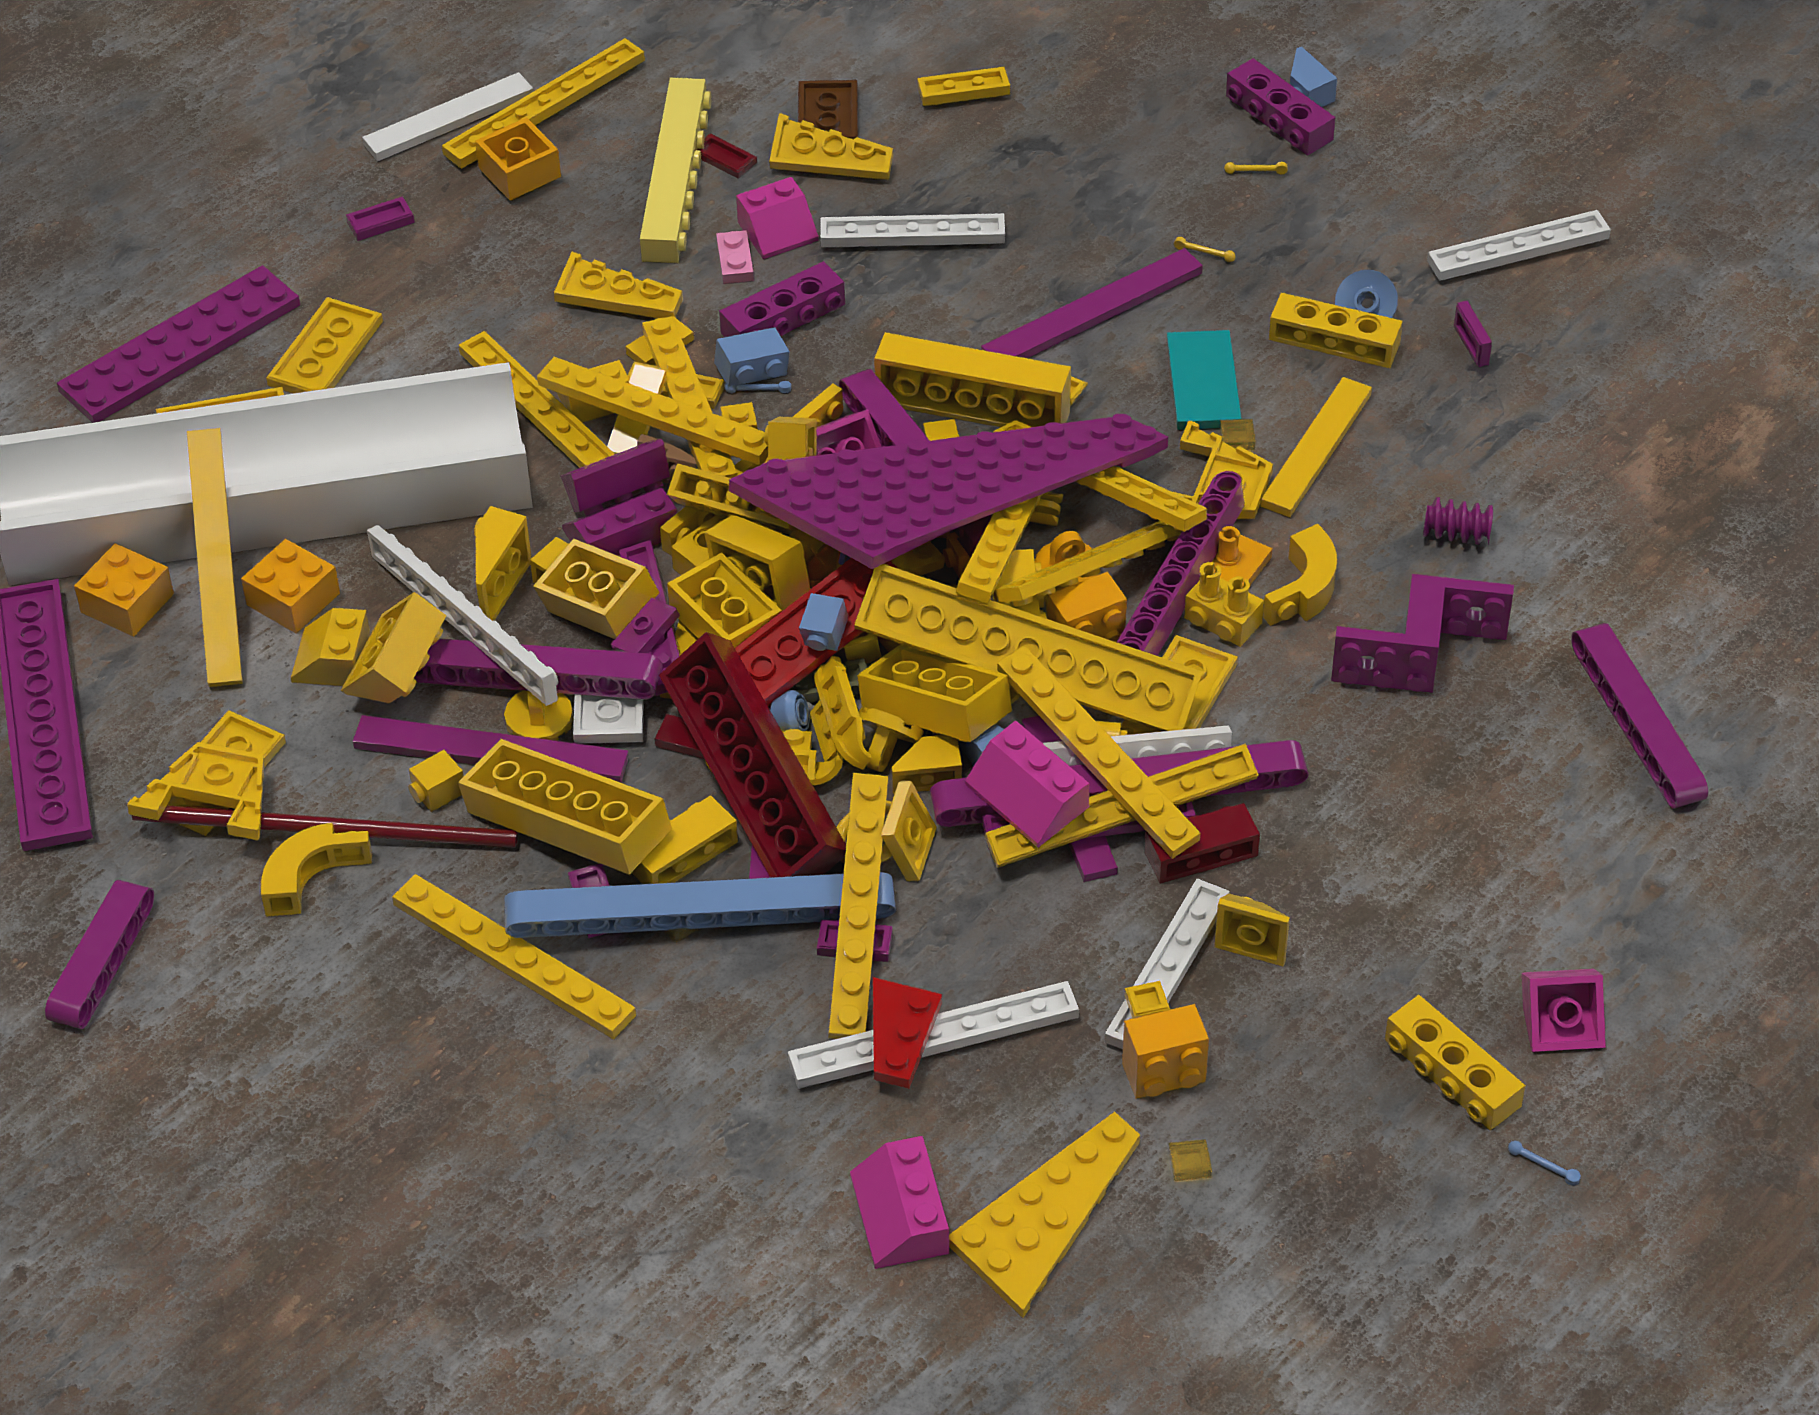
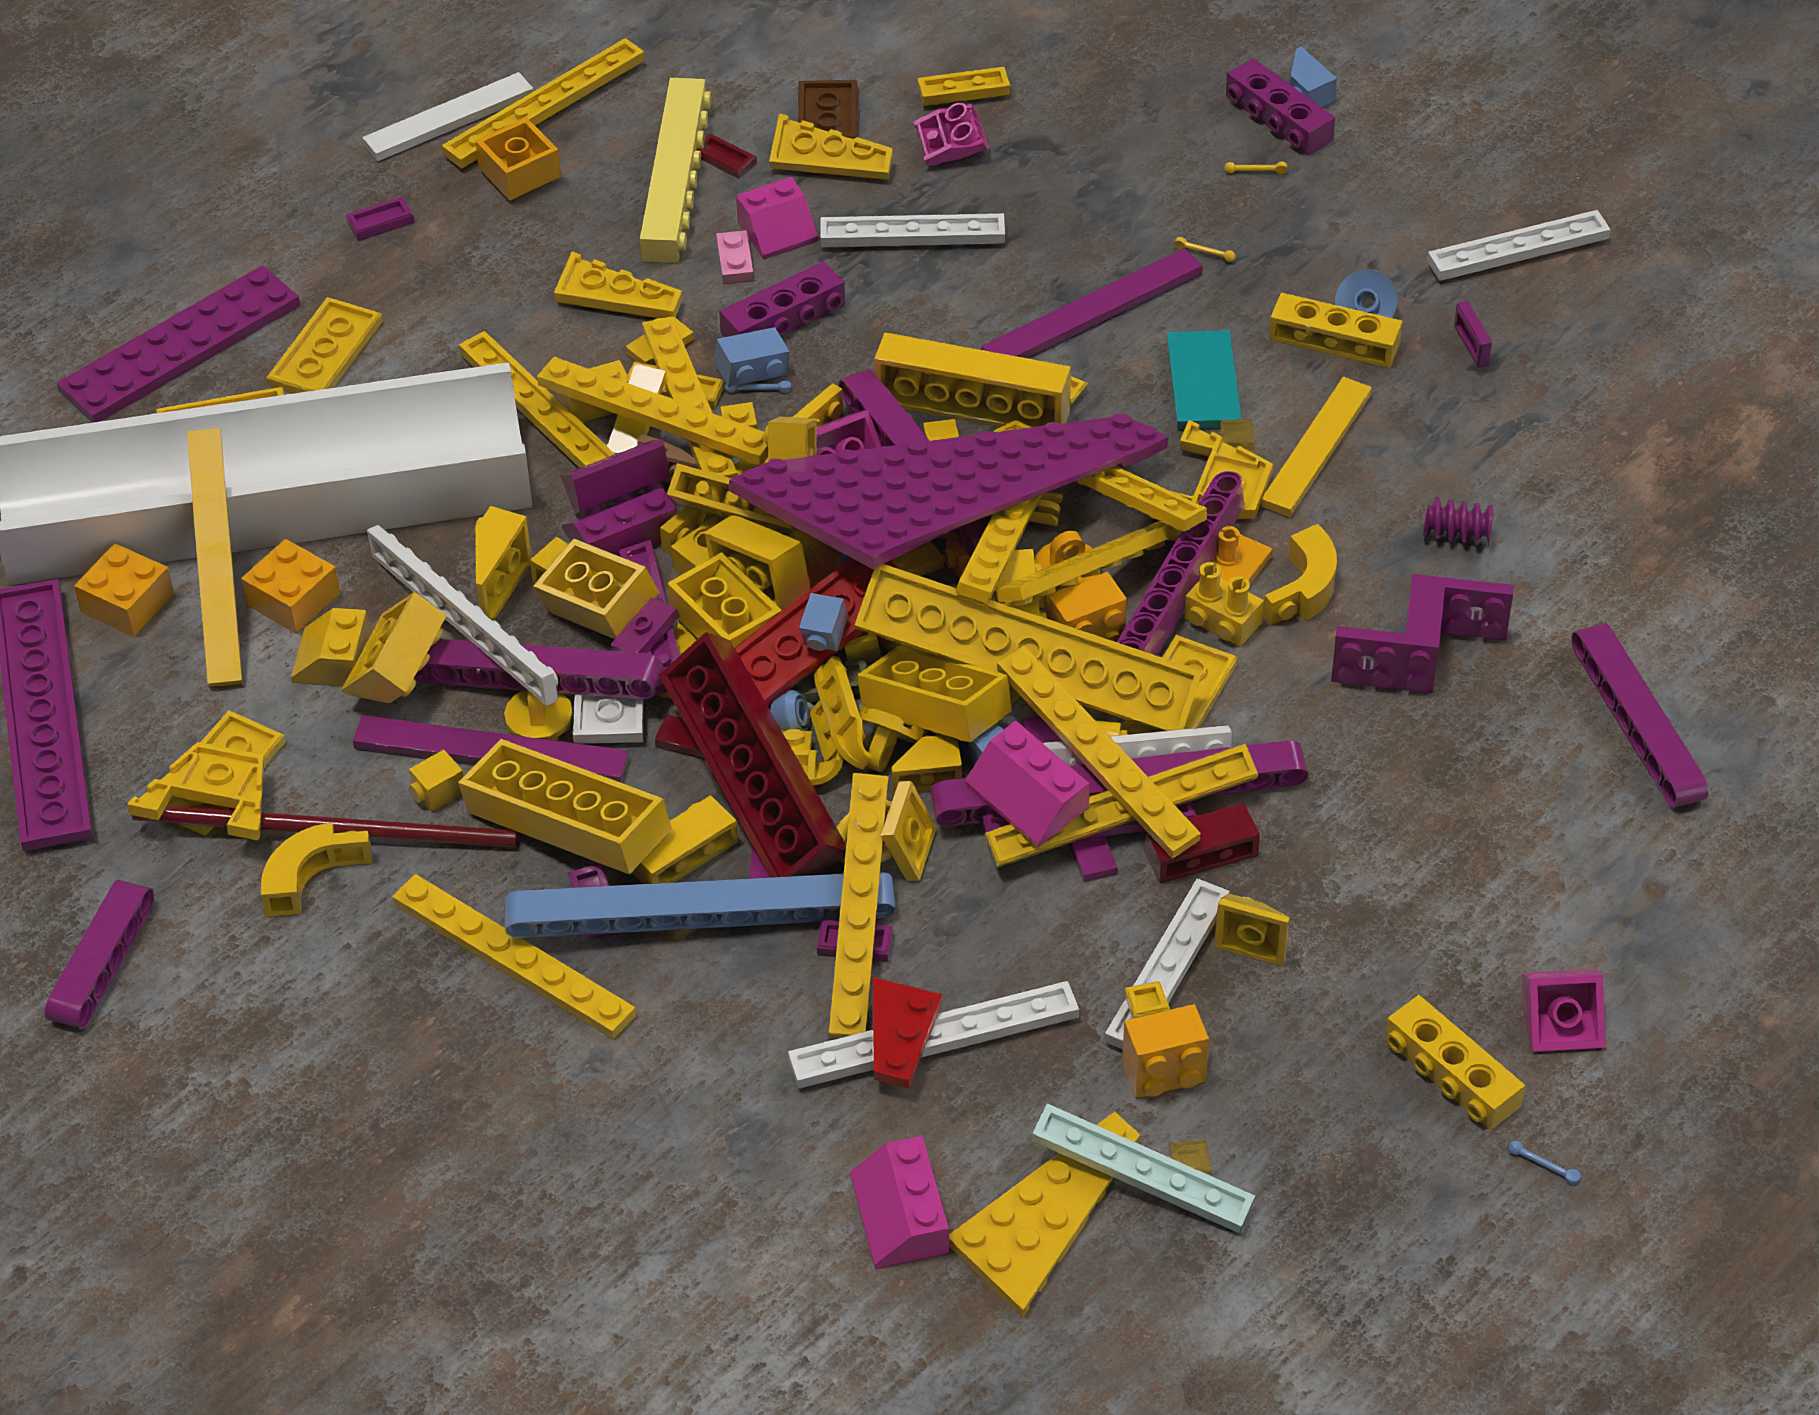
(951, 134): none -> dark pink slope
(1142, 1168): none -> light aqua plate

